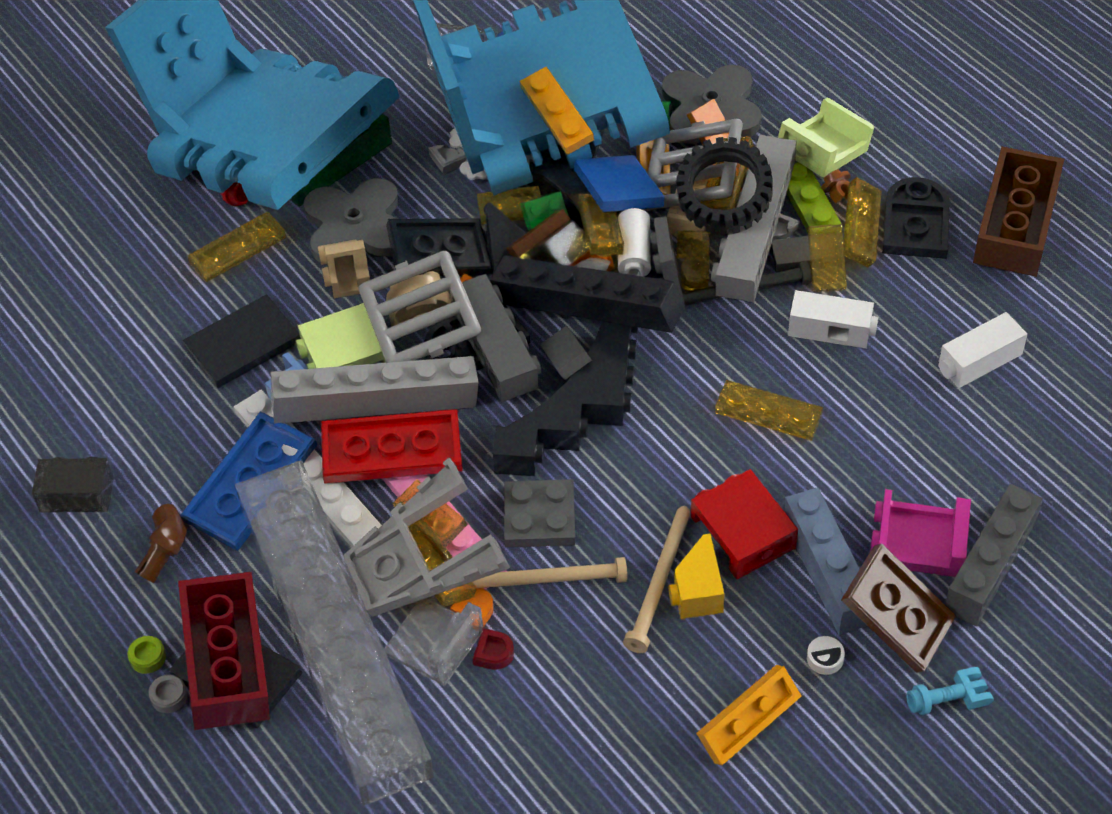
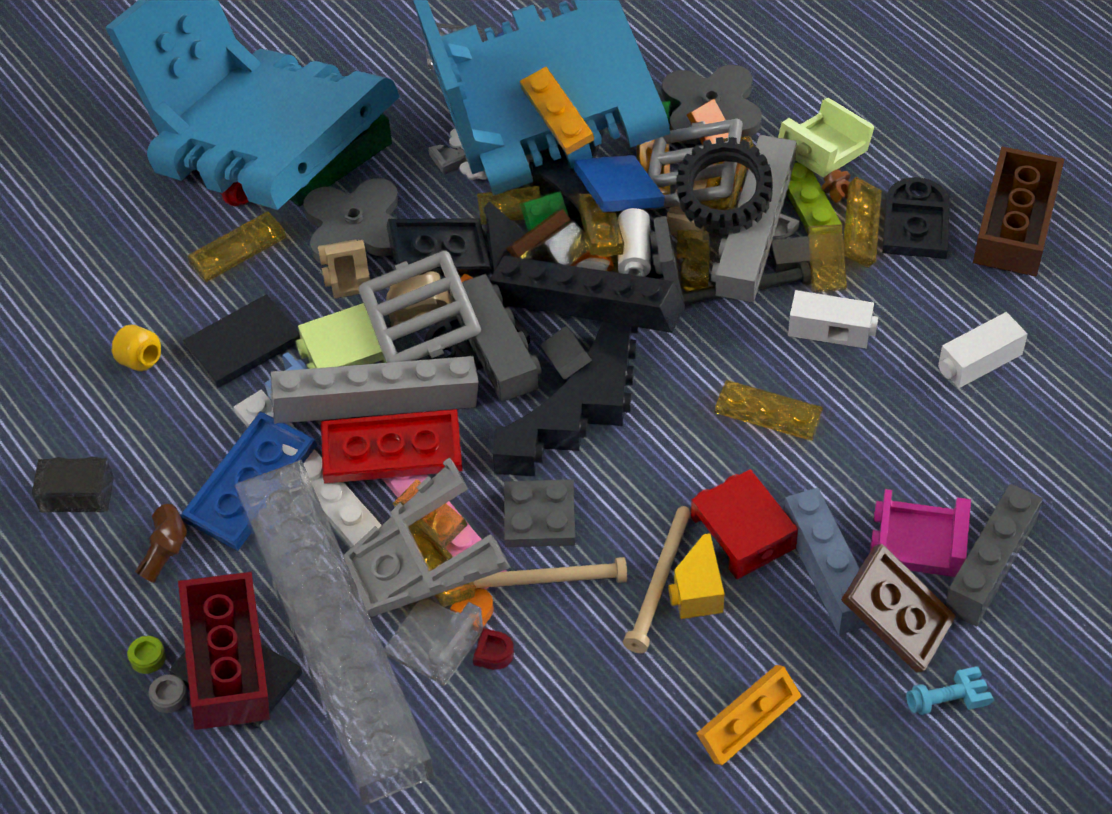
(136, 347): none -> yellow head
(825, 655): white tile -> none

